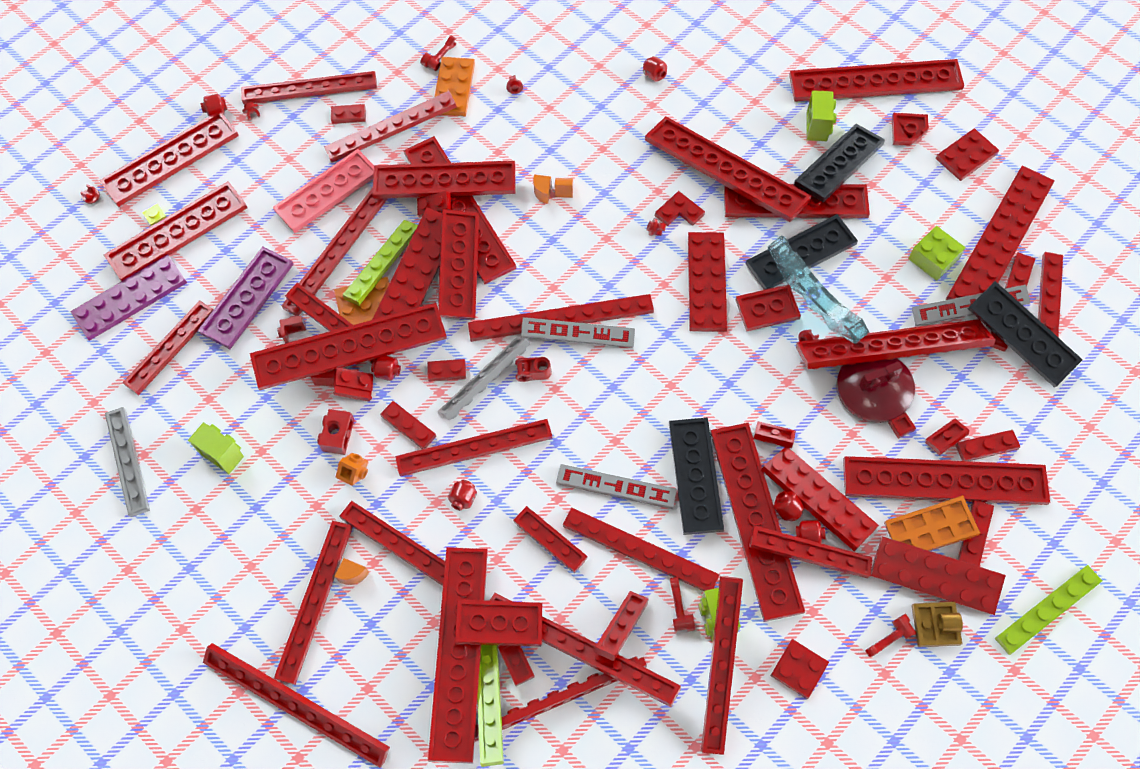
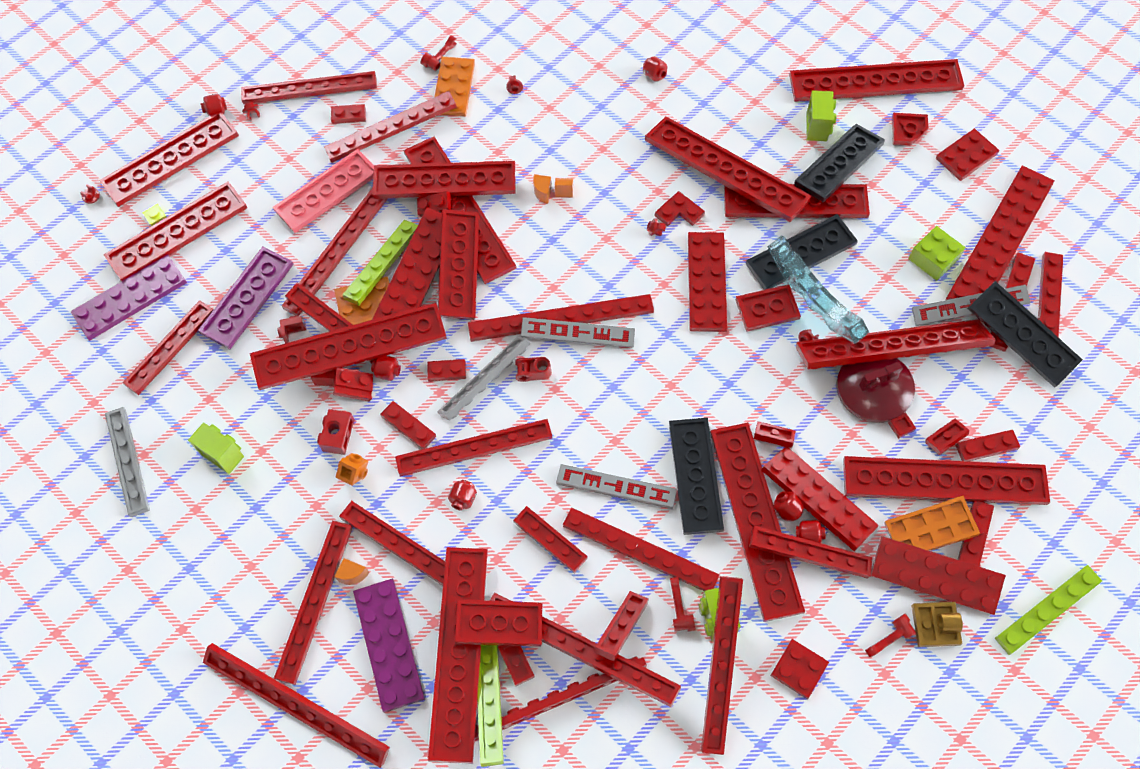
(388, 645): none -> magenta plate

